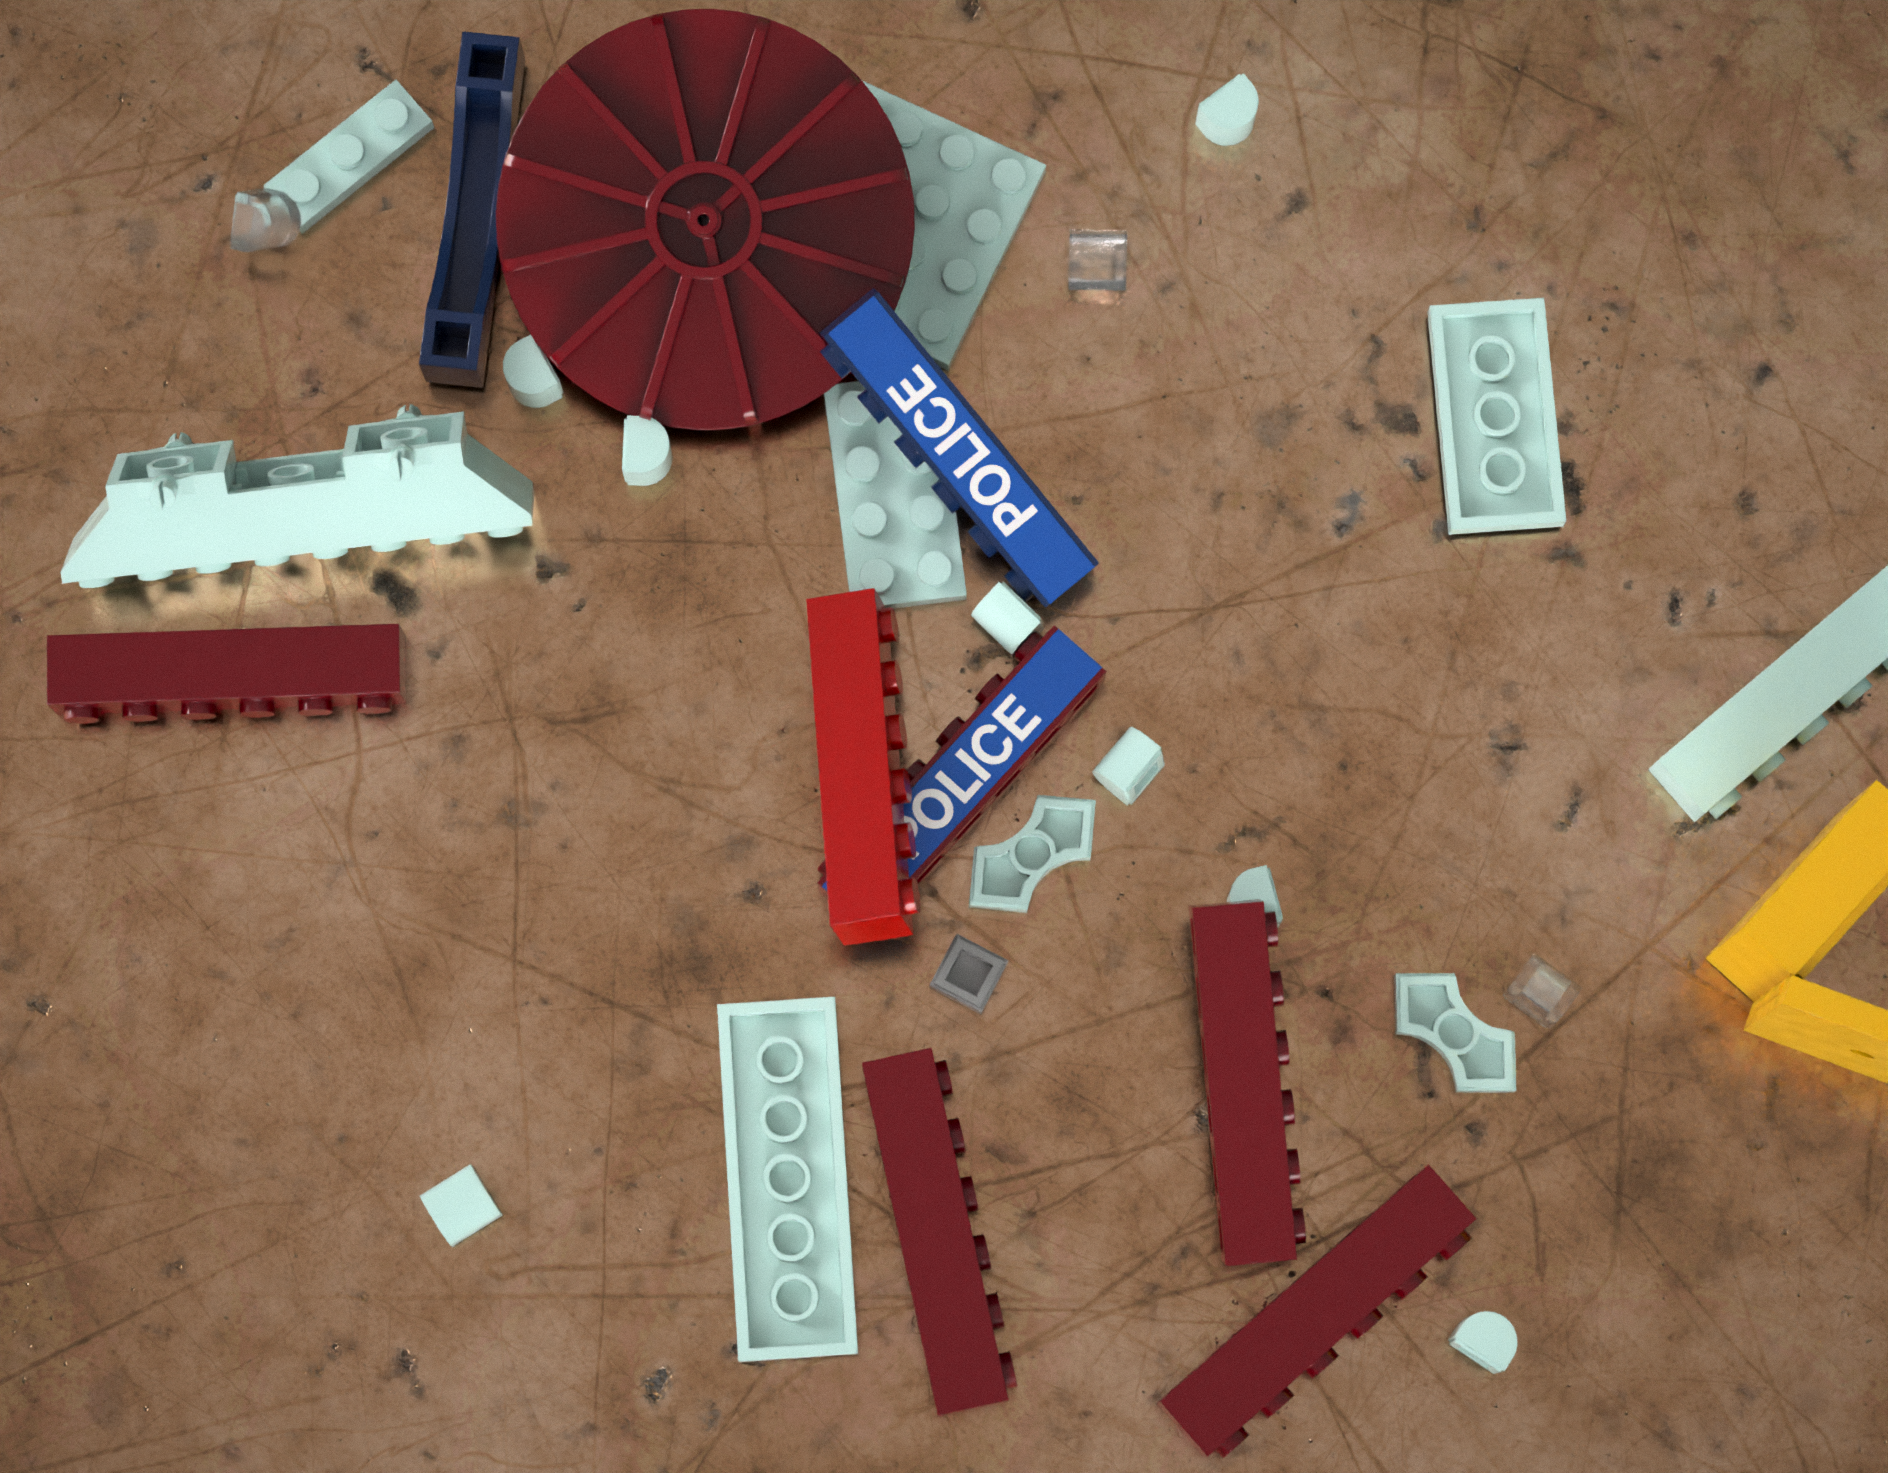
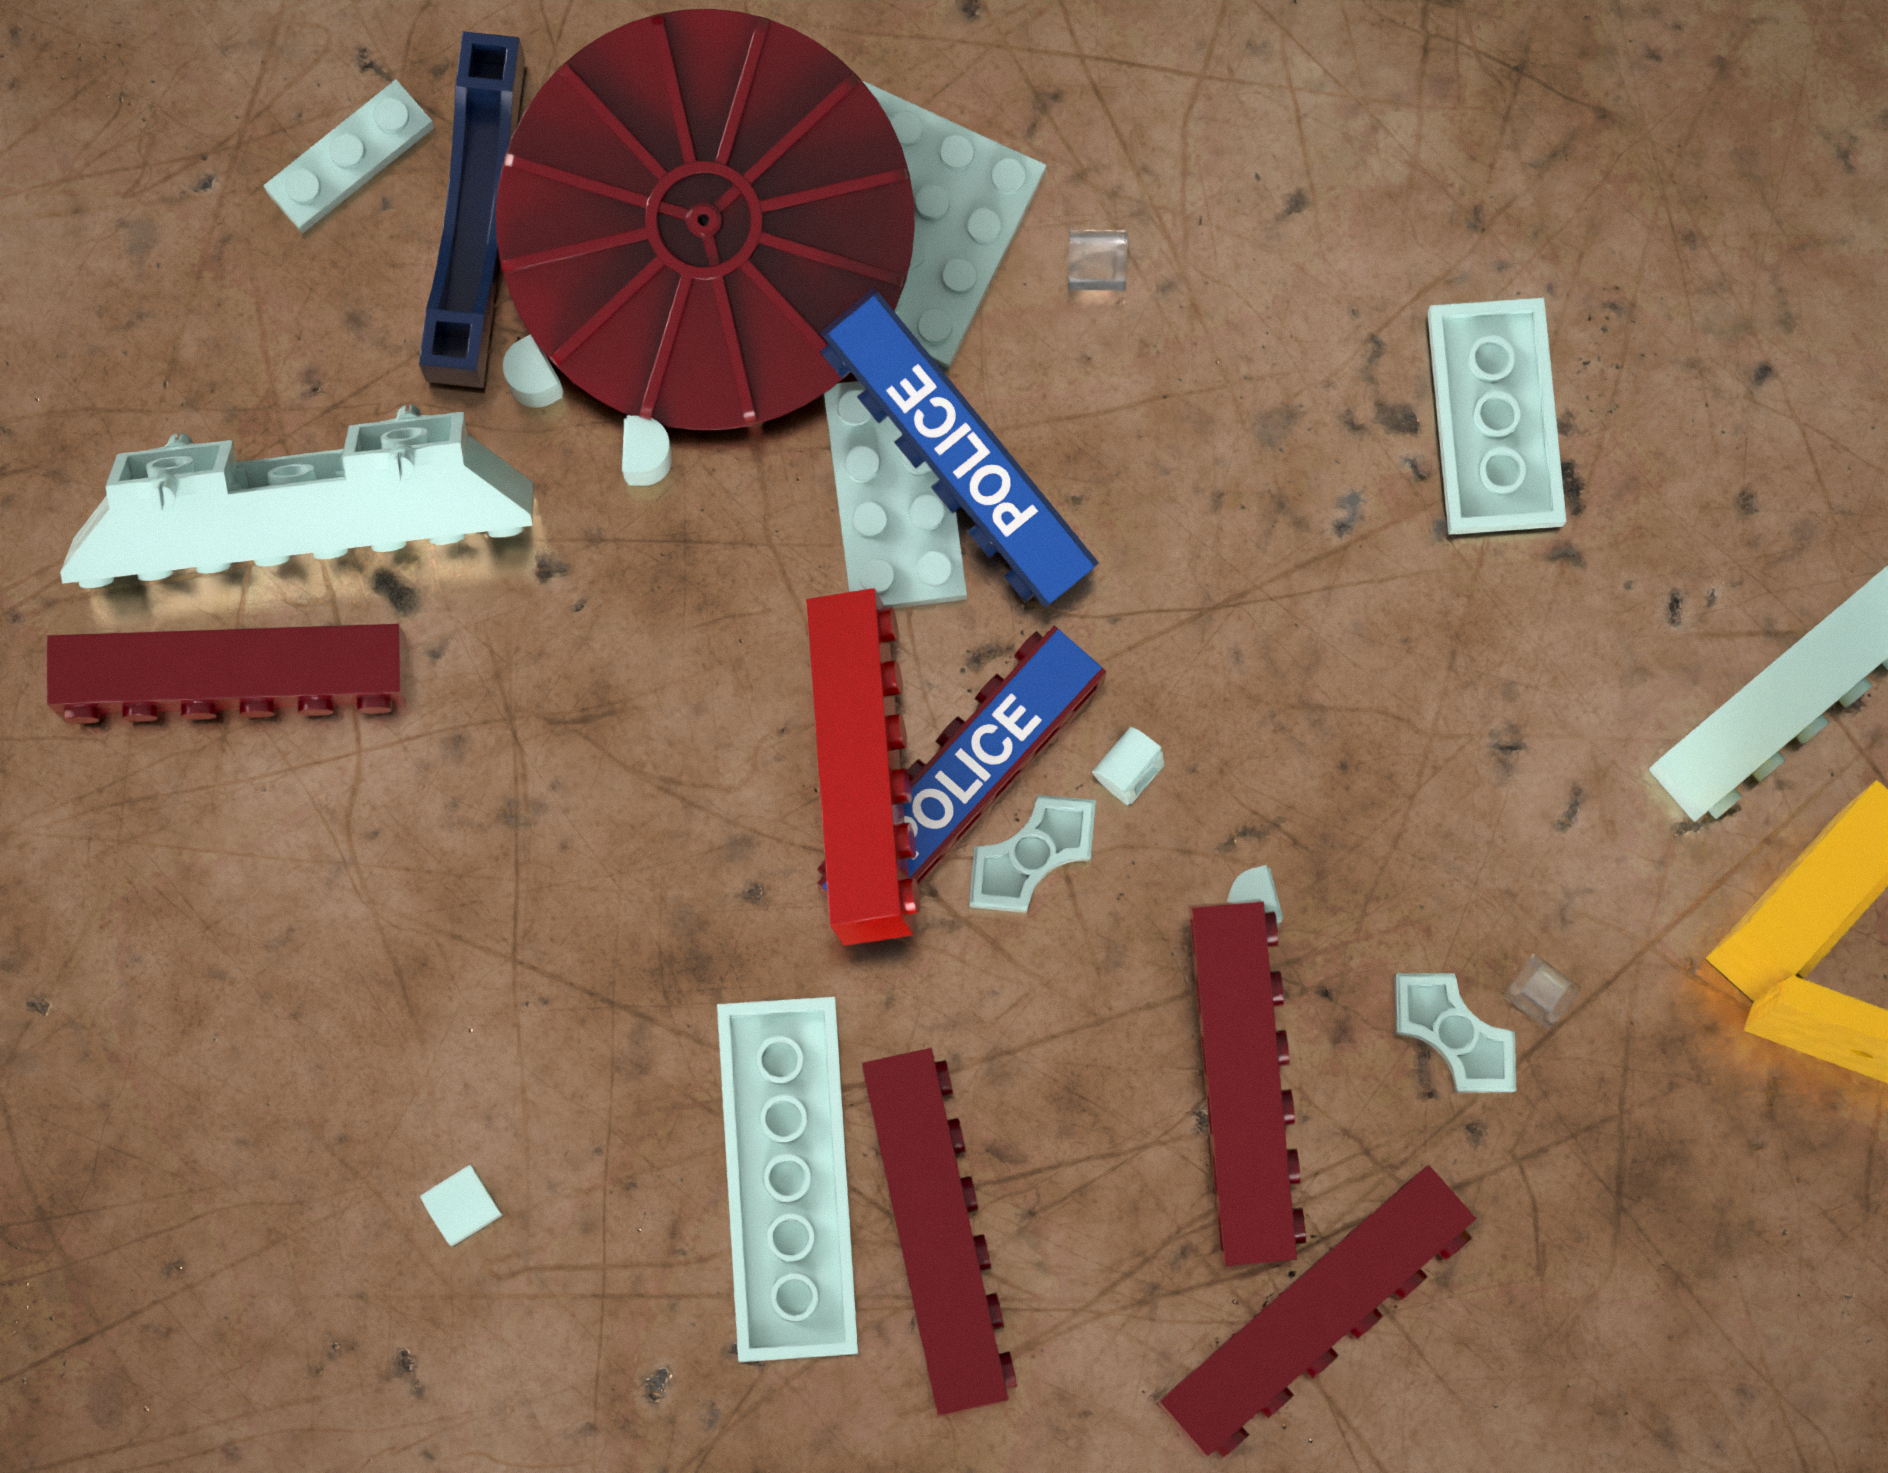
(263, 220): clear brick -> none
(968, 974): light grey tile -> none
(1007, 617): light aqua brick -> none
(1229, 112): light aqua brick -> none
(1486, 1339): light aqua brick -> none

